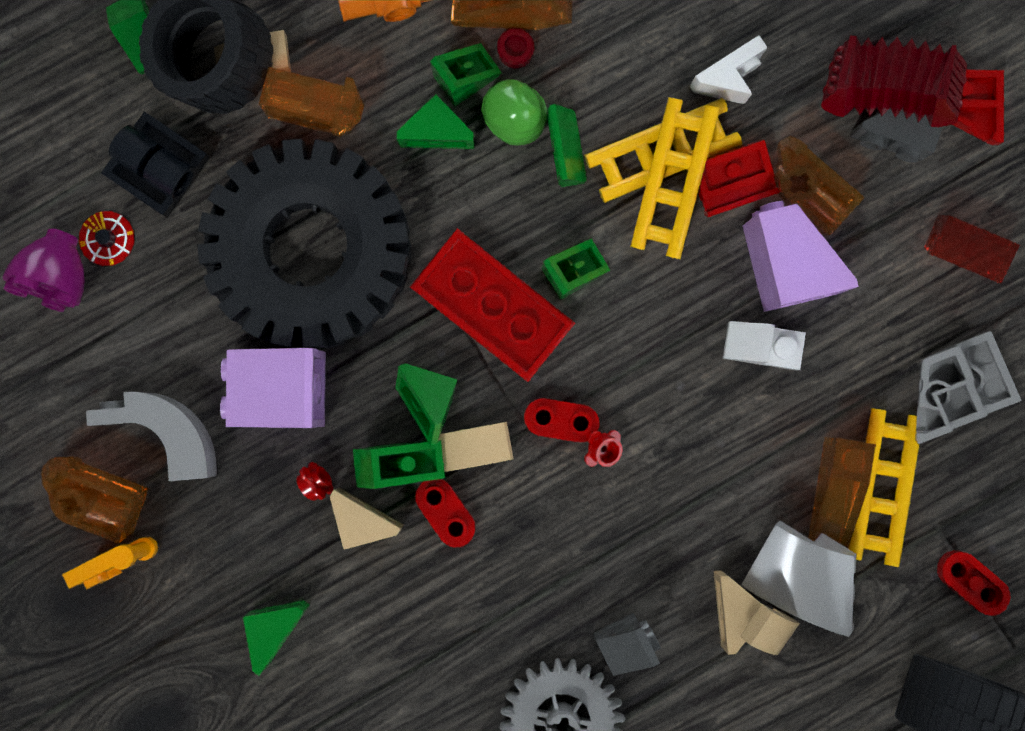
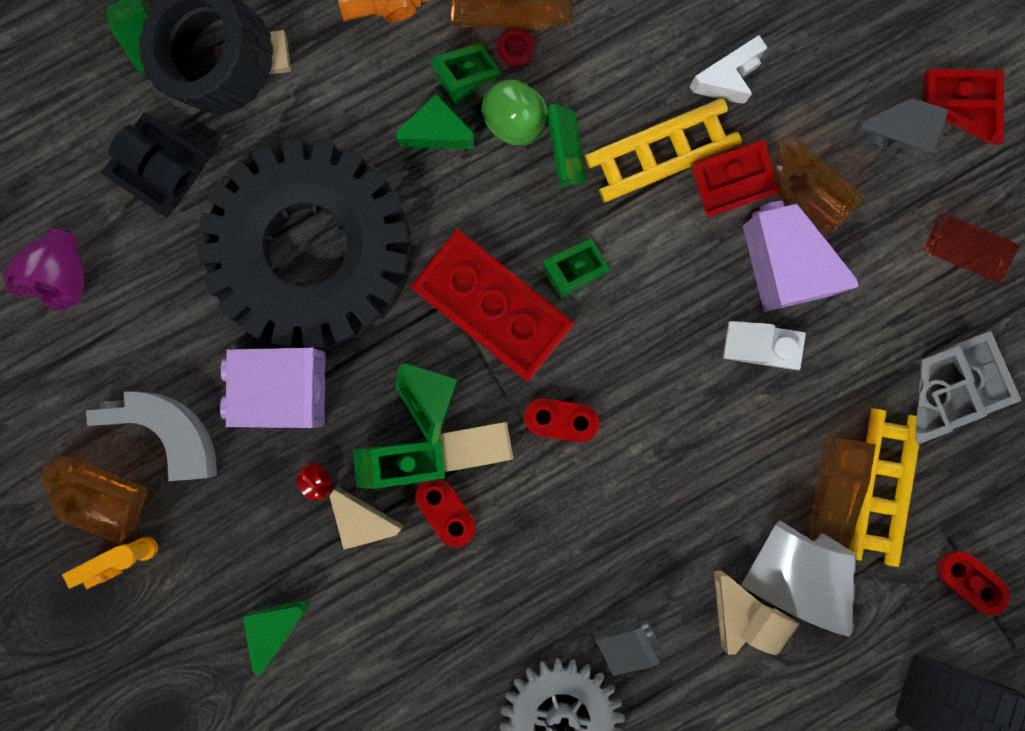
(106, 238): red piece -> none
(311, 102): clear orange piece -> none
(609, 454): red plate -> none
(665, 156): yellow bar -> none
(896, 79): dark red piece -> none

